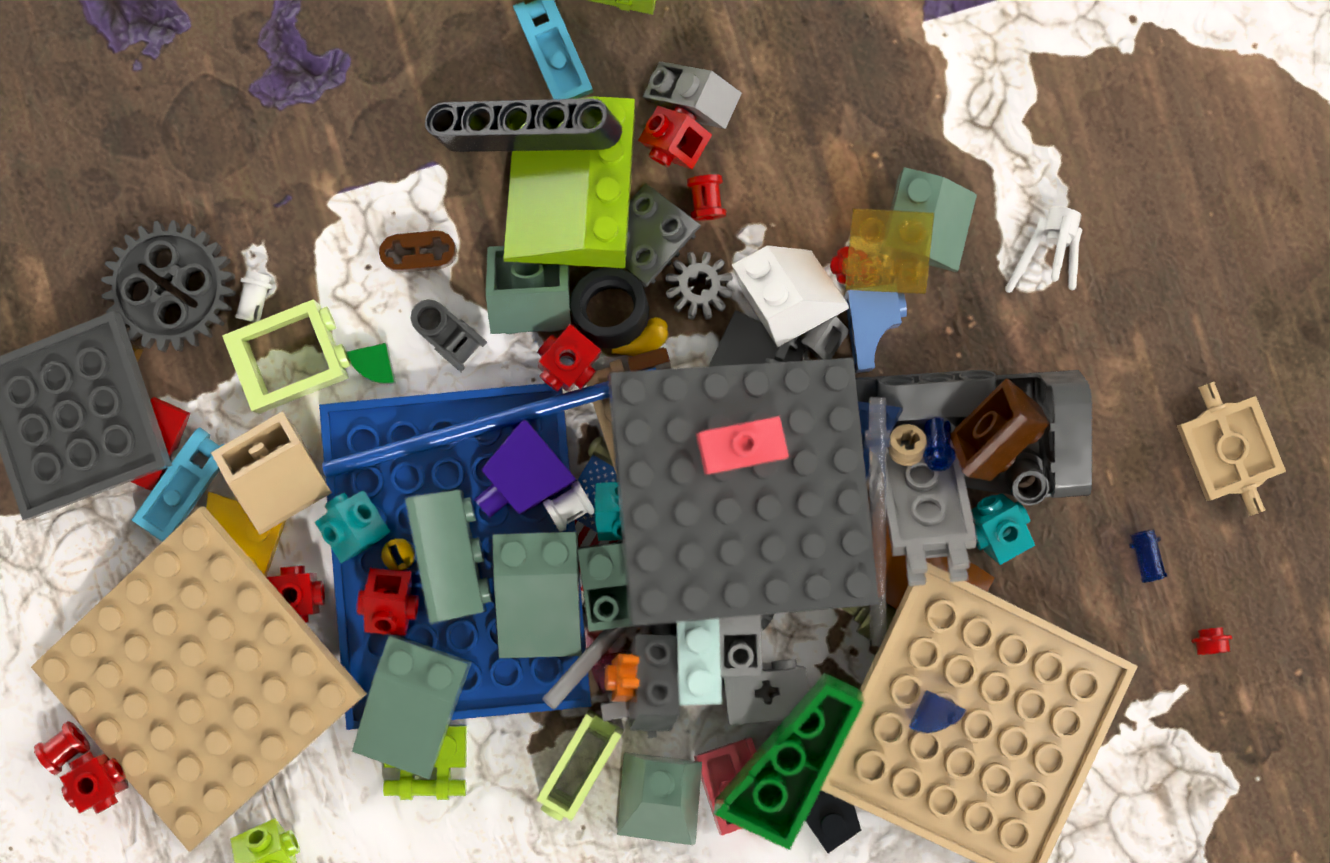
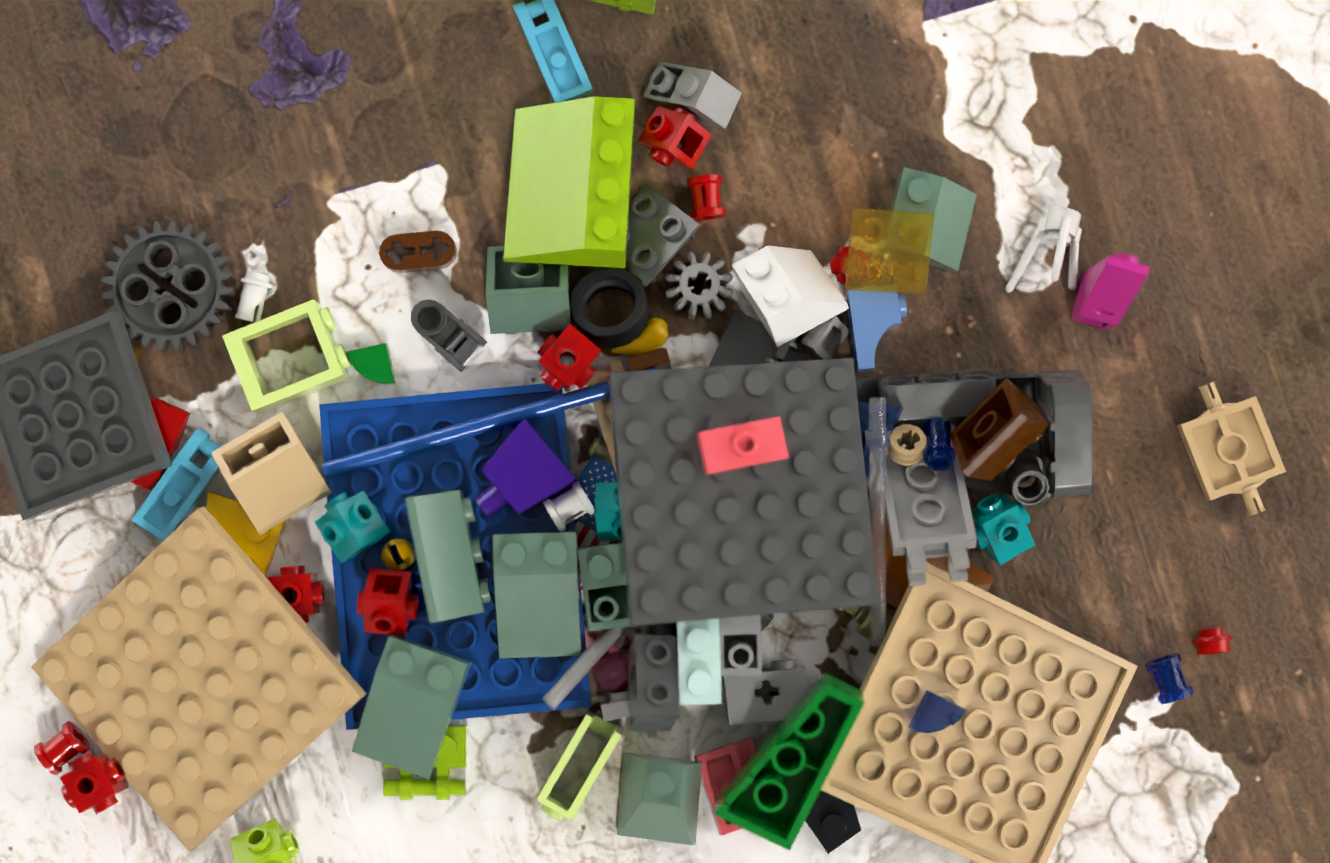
(538, 133): black beam -> none
(622, 677): orange plate -> none
(1108, 290): none -> dark pink slope
(1148, 555): clear blue pin -> none
(1169, 678): none -> clear blue bush

